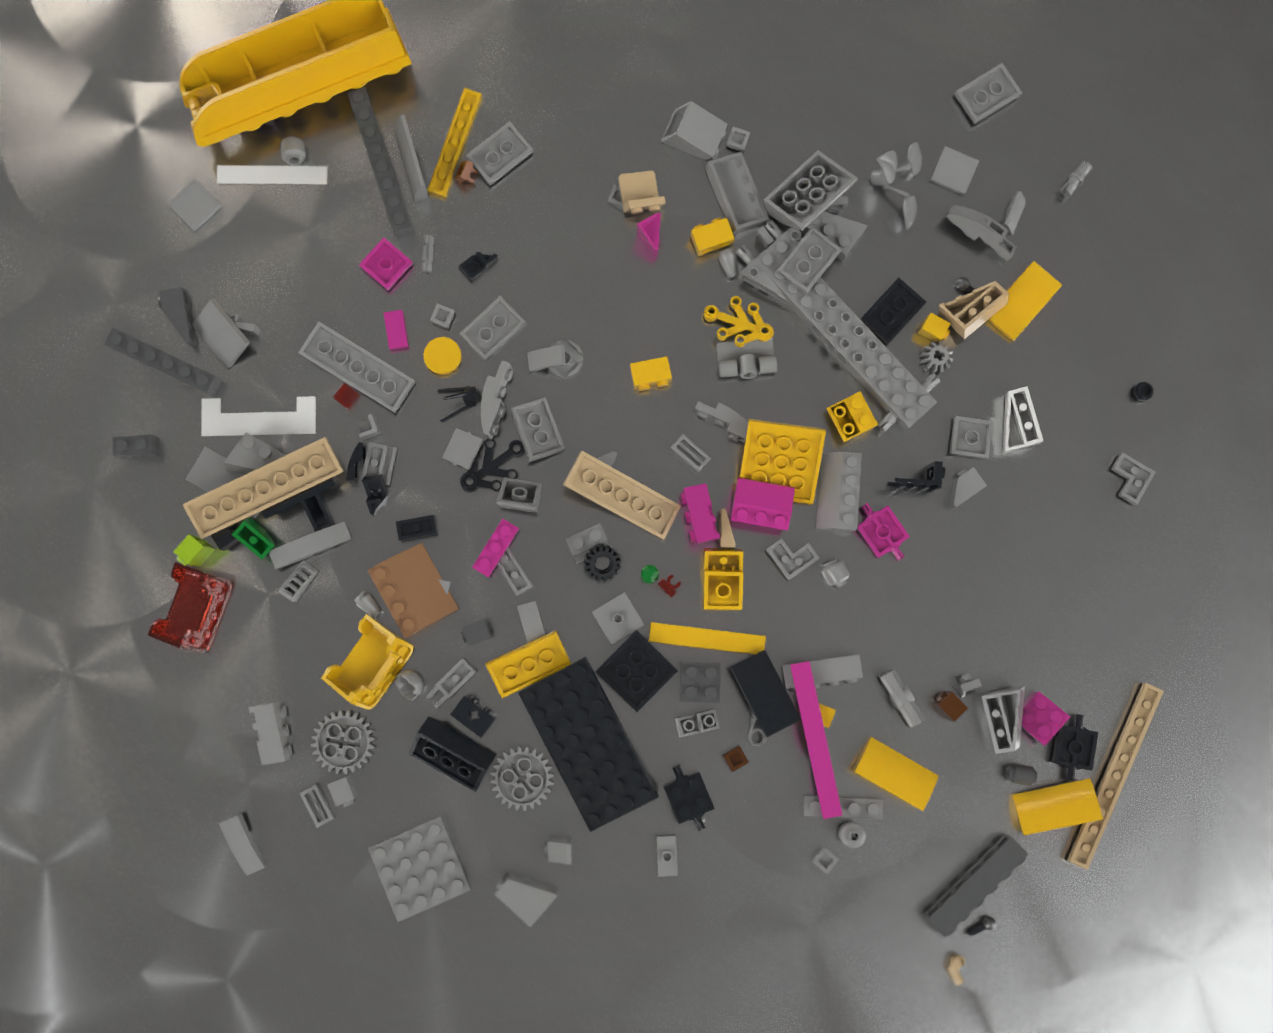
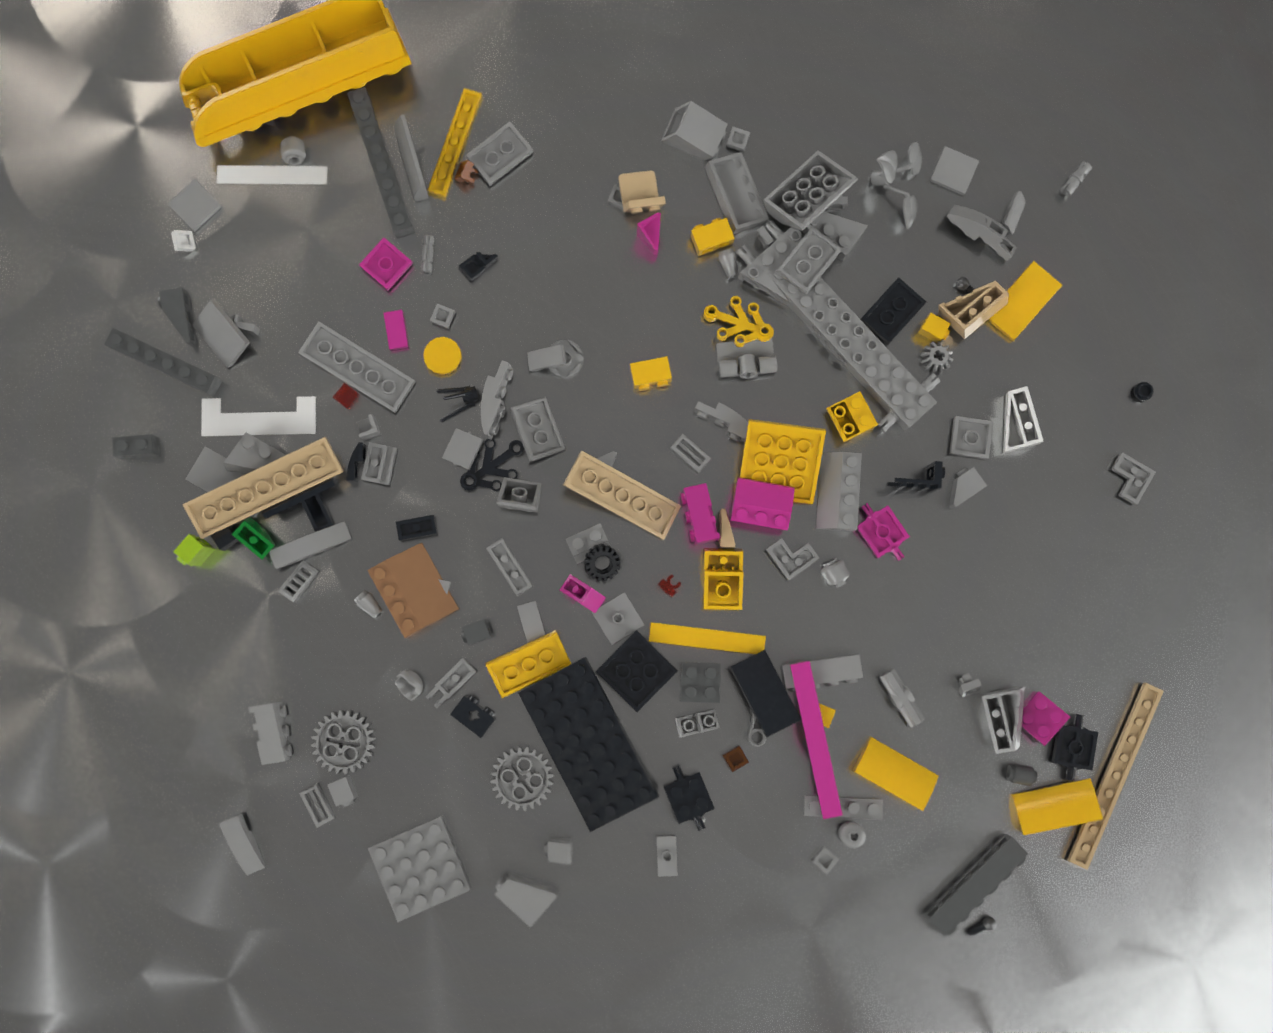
(183, 240): none -> white plate
(194, 609): clear red windscreen -> none
(369, 665): yellow windscreen -> none
(375, 491): black slope -> none
(451, 753): black slope -> none
(492, 328): light grey tile -> none
(495, 548): dark pink plate -> none
(582, 593): none -> dark pink slope
(649, 574): green tile -> none
(950, 705): reddish brown brick -> none
(953, 968): tan arm -> none
(988, 93): light grey plate -> none

